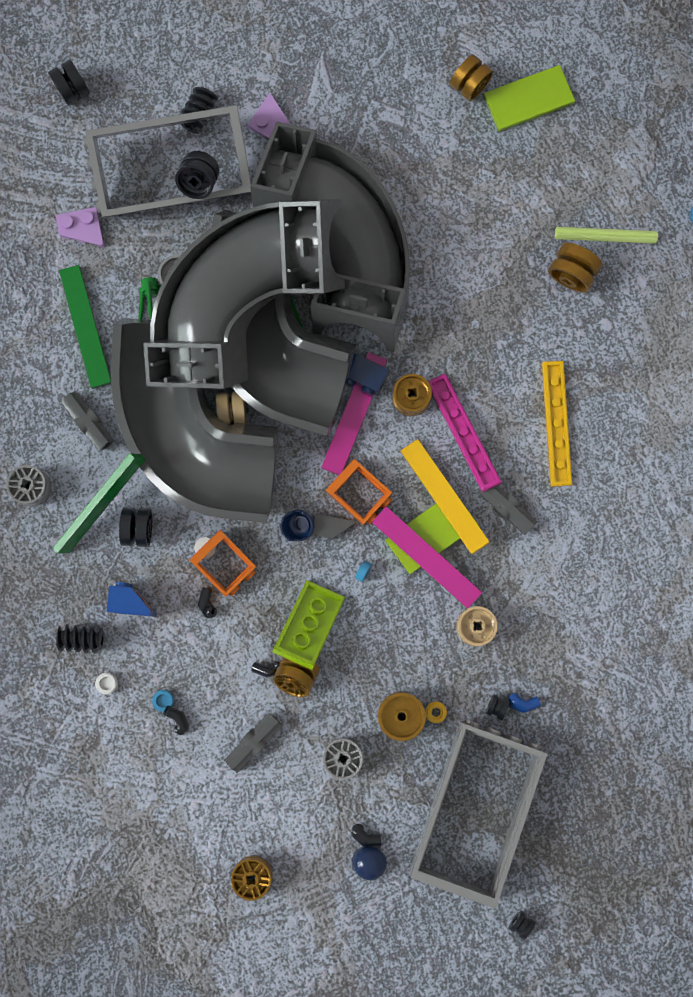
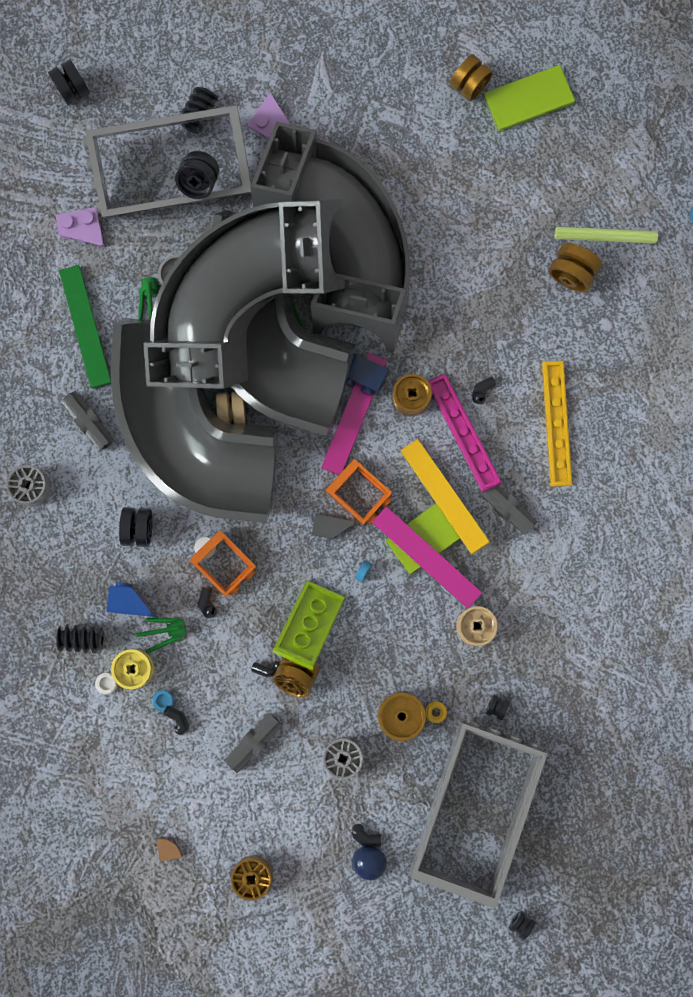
(99, 503): green tile -> none
(122, 671): none -> light yellow wheel
(168, 849): none -> medium nougat tile
(175, 628): none -> green plant
(297, 525): dark blue hair -> none
(480, 389): none -> black arm
(523, 705): blue arm -> none

